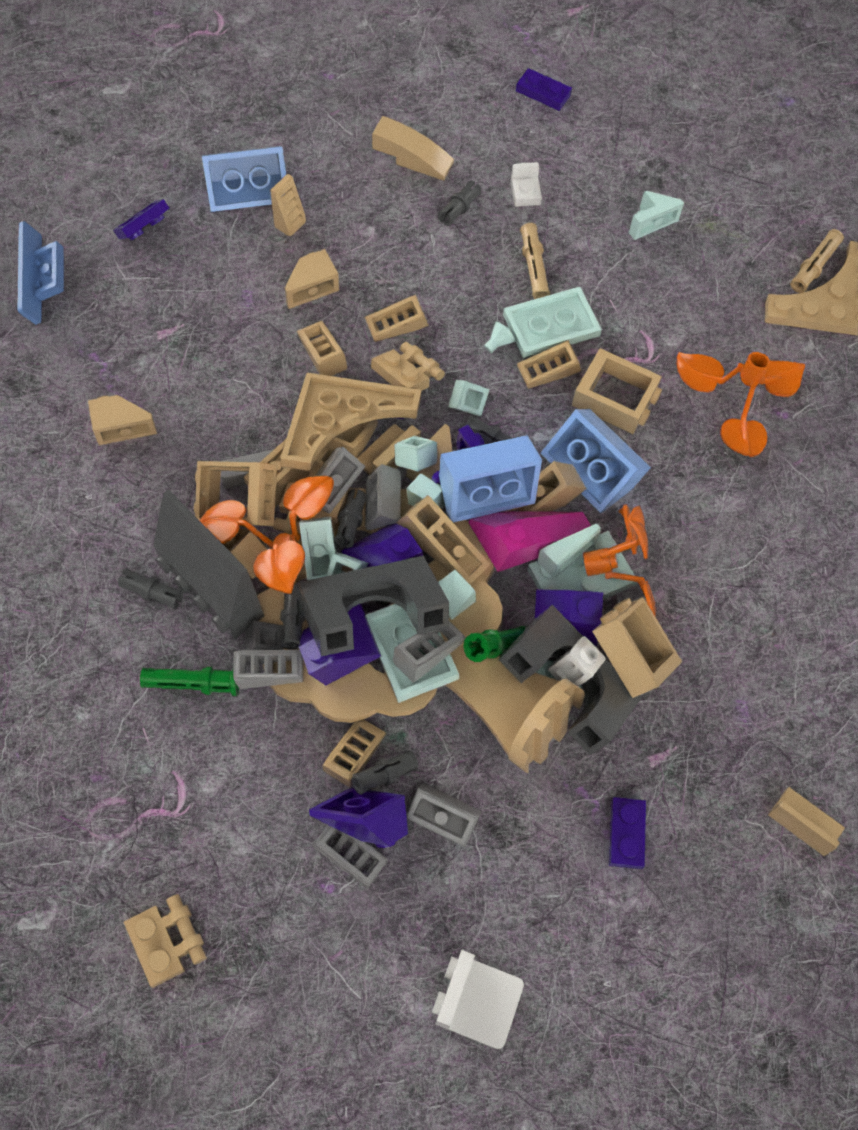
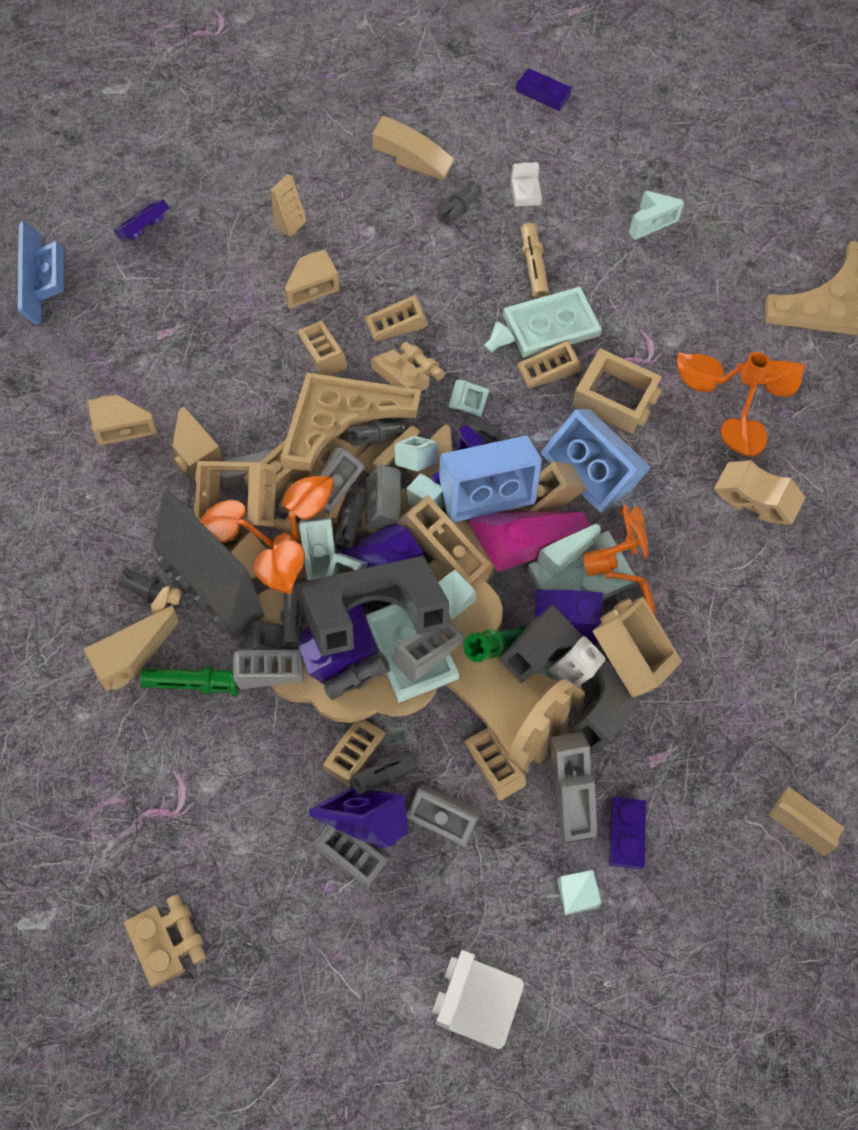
(127, 651): none -> tan slope
(165, 596): none -> tan arm
(192, 444): none -> tan slope
(242, 177): light blue slope -> none
(356, 676): none -> dark grey pin
(375, 432): none -> dark grey pin
(504, 781): none -> tan slope
(574, 786): none -> light grey slope
(579, 892): none -> light aqua slope
(769, 495): none -> tan brick
(812, 267): tan pin -> none

